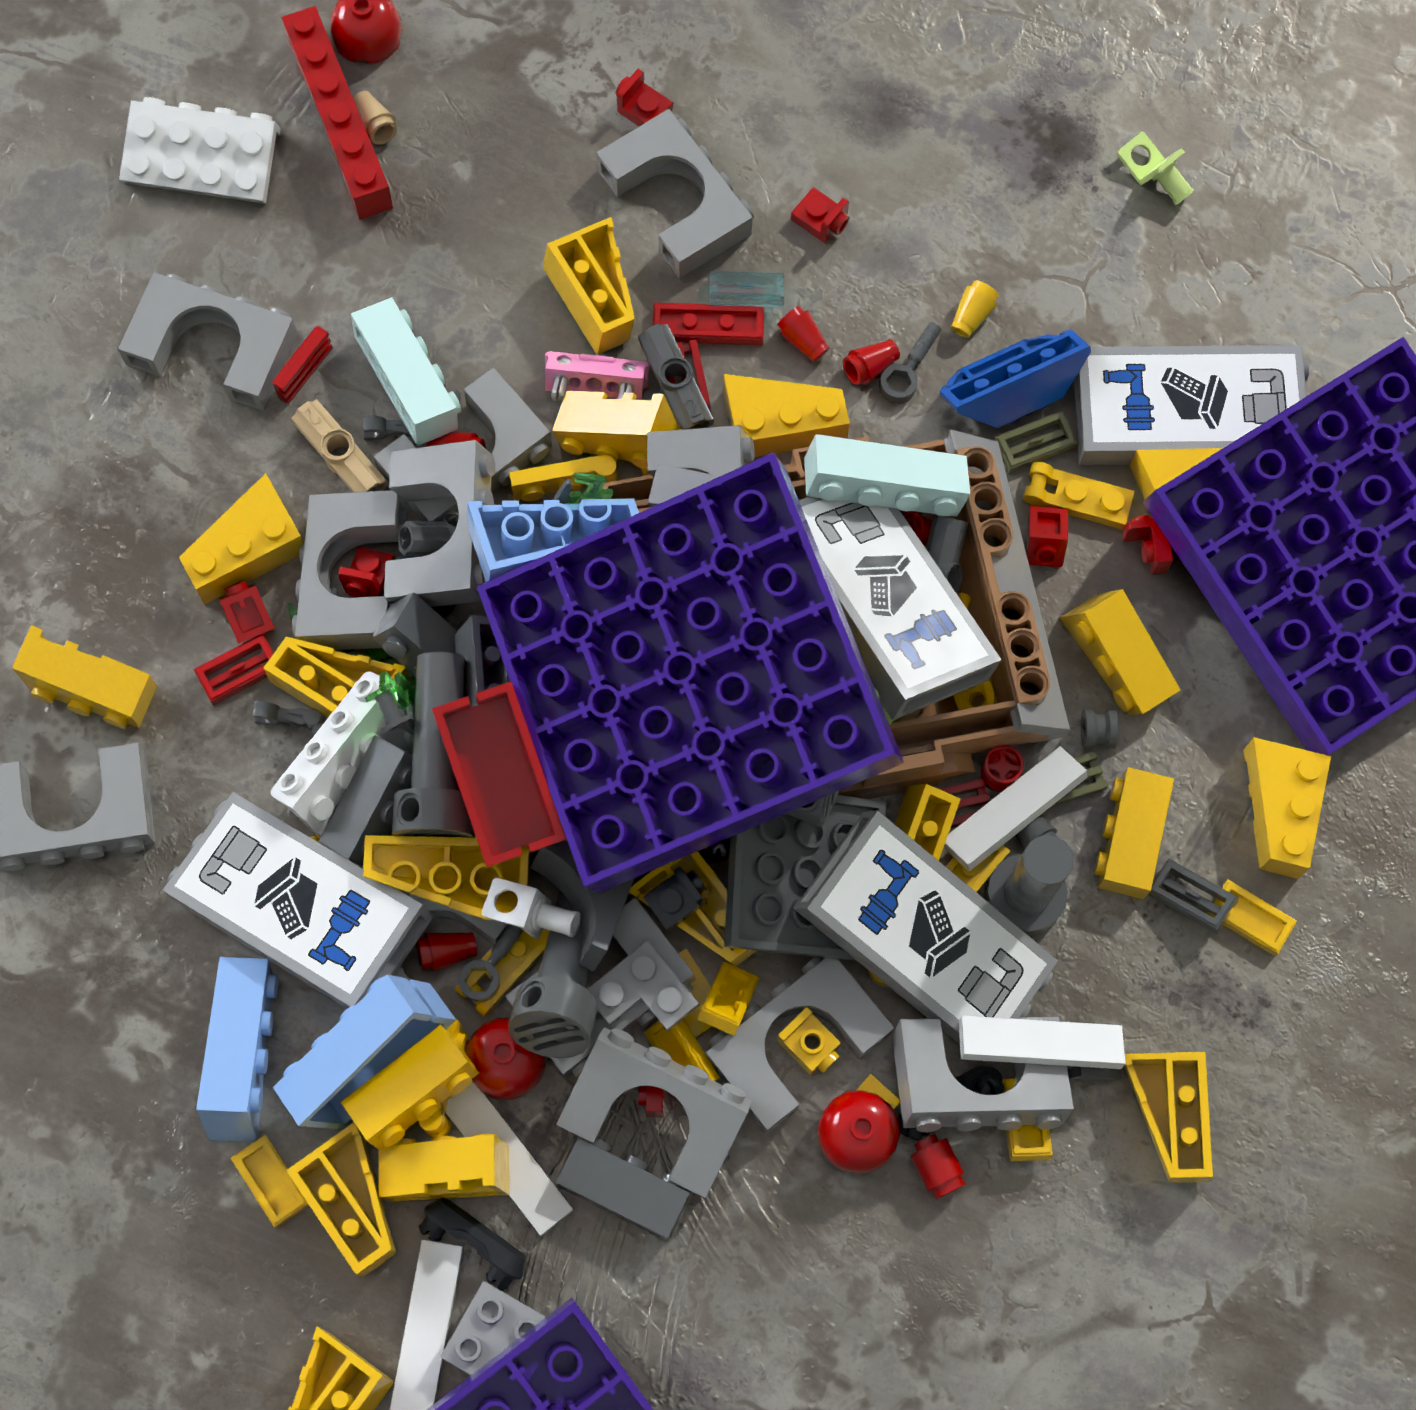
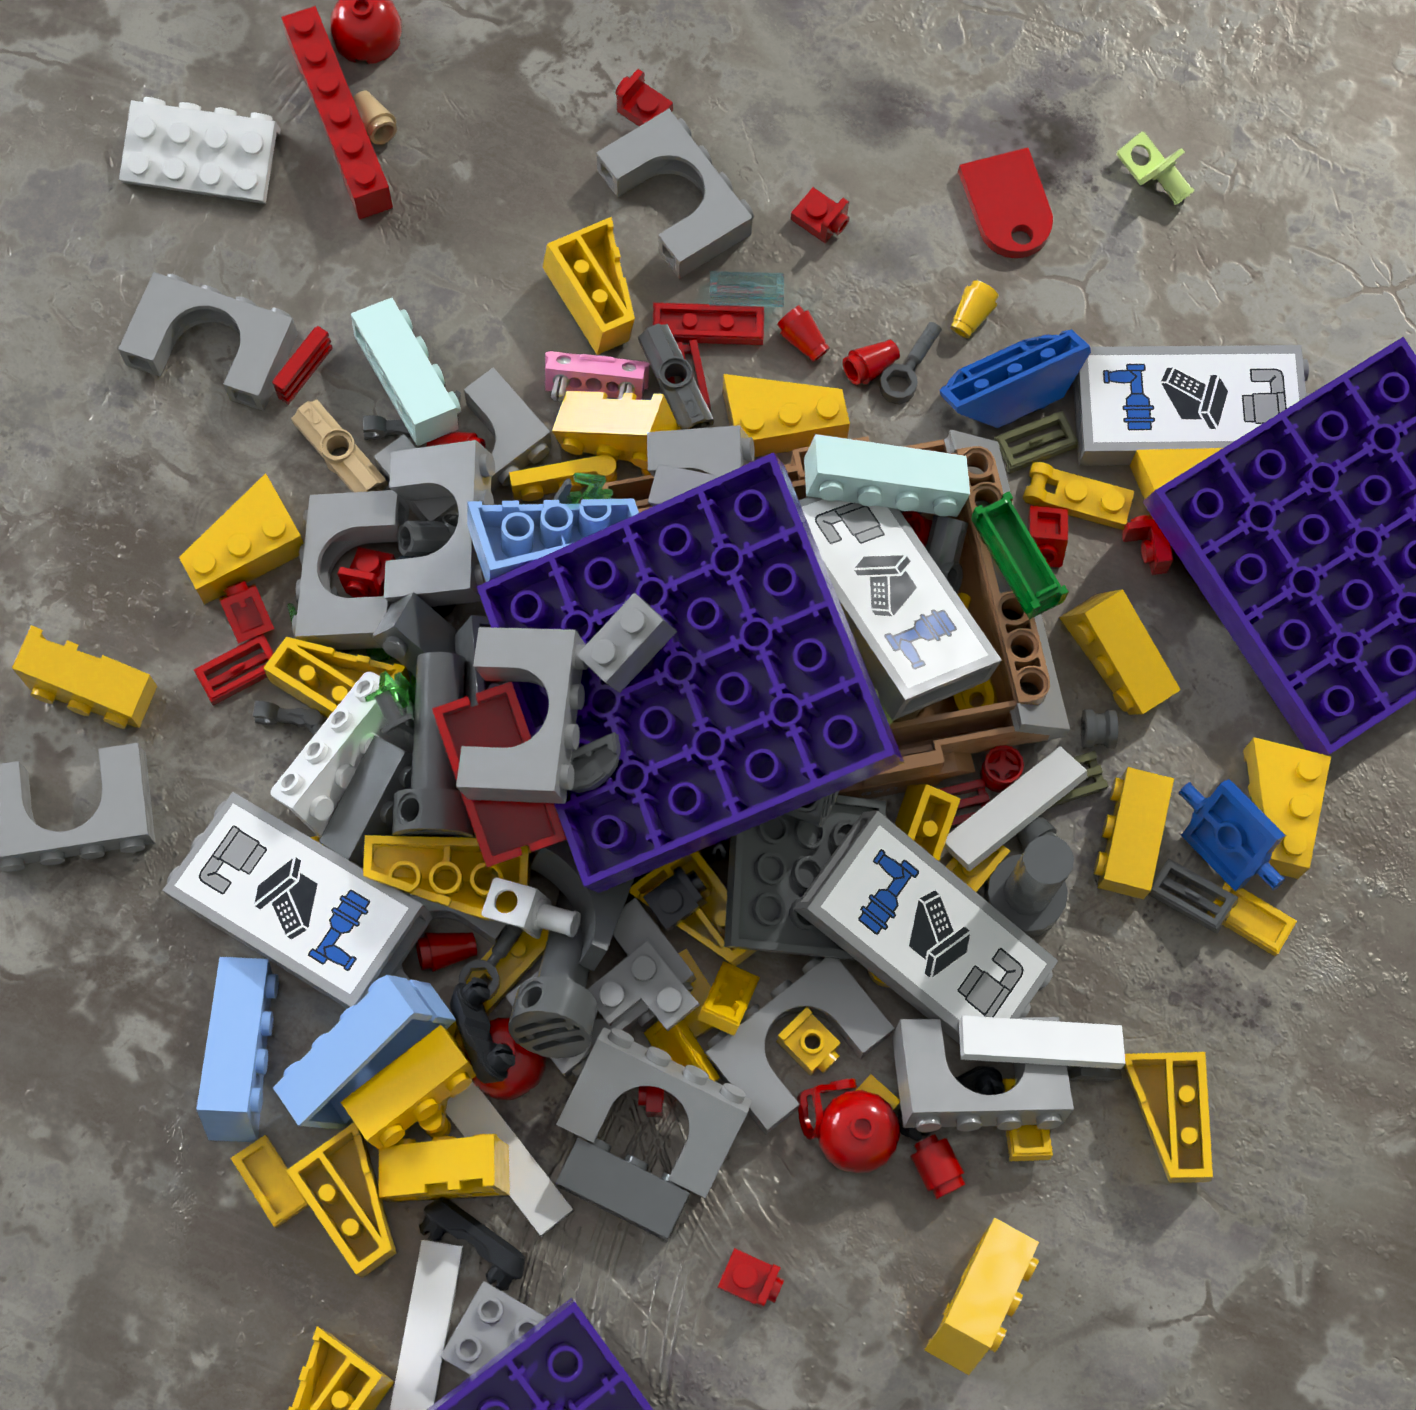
(487, 1058): none -> black piece
(541, 766): none -> light grey arch
(595, 763): none -> dark grey tile
(626, 643): none -> light grey brick
(751, 1279): none -> red bracket
(834, 1086): none -> red piece
(984, 1297): none -> yellow wedge
(1006, 200): none -> red tile
(1018, 557): none -> green container
(1232, 835): none -> blue plate

